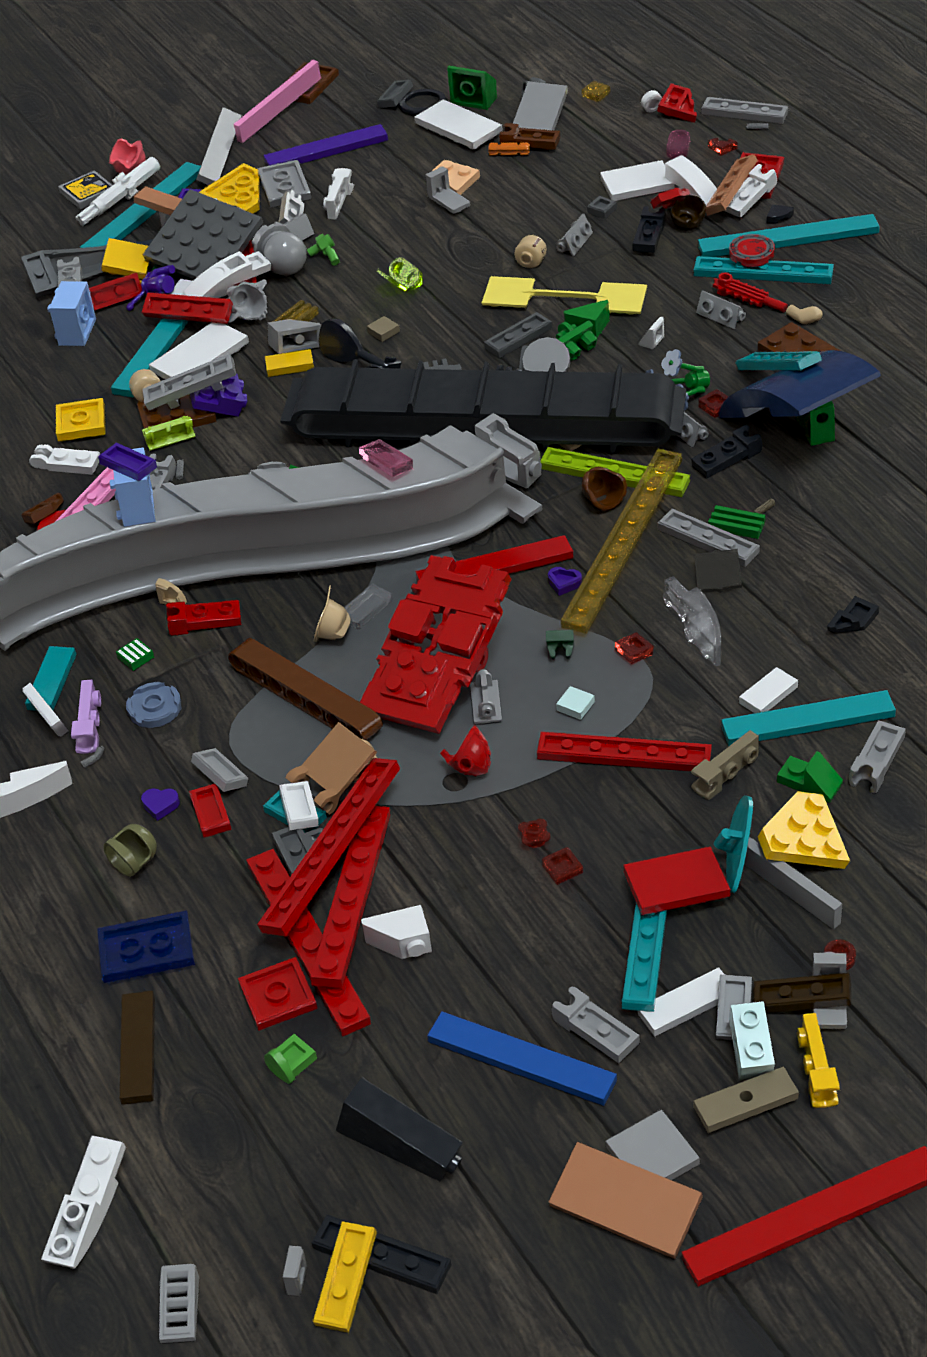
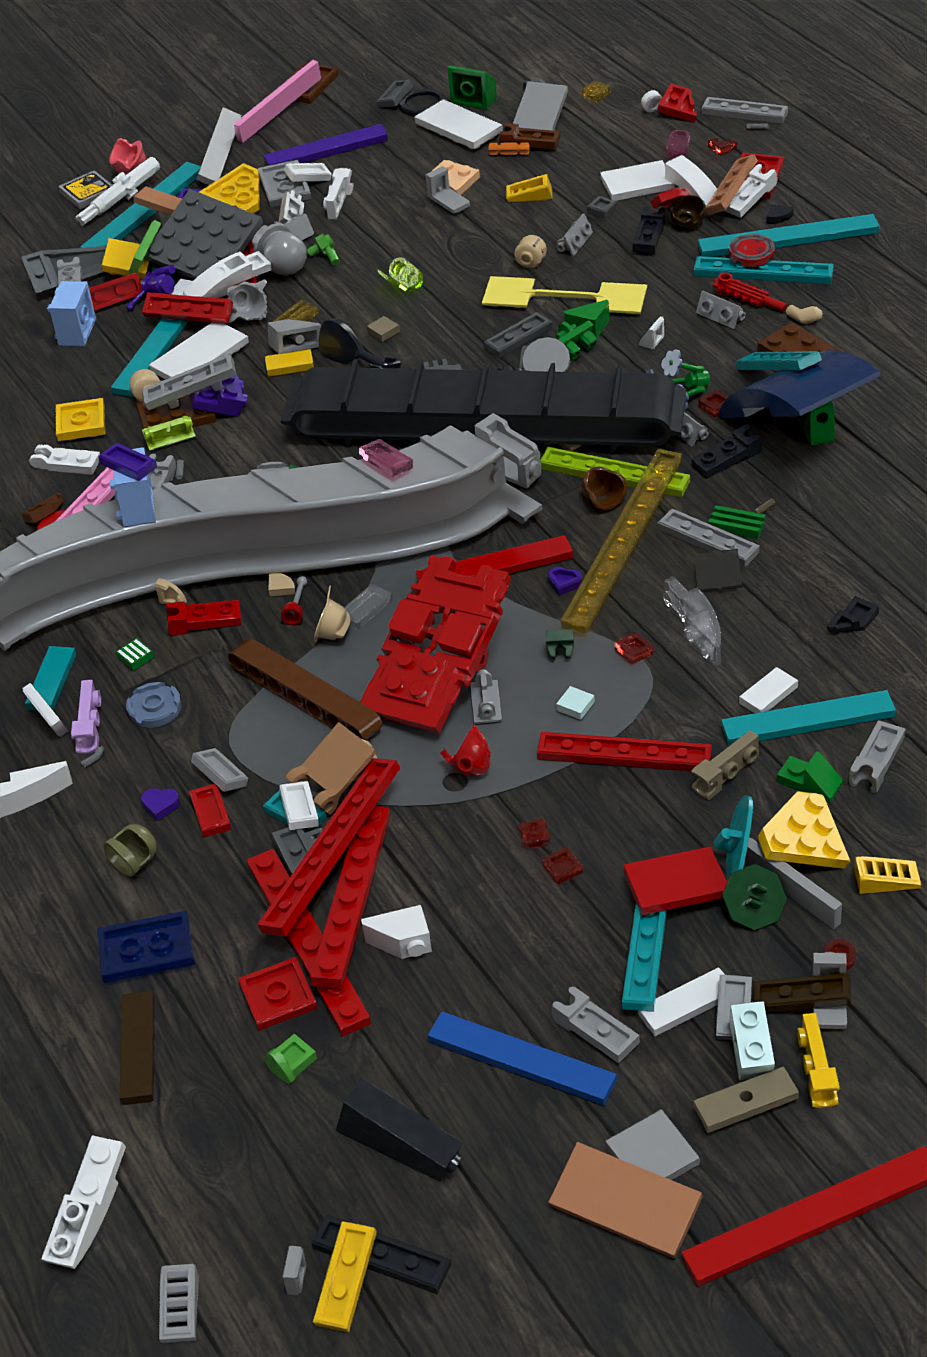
(143, 249): none -> bright green tile
(280, 585): none -> tan tile
(293, 607): none -> red hinge
(307, 172): none -> white tile
(530, 190): none -> yellow slope
(754, 897): none -> dark green piece
(869, 880): none -> yellow slope

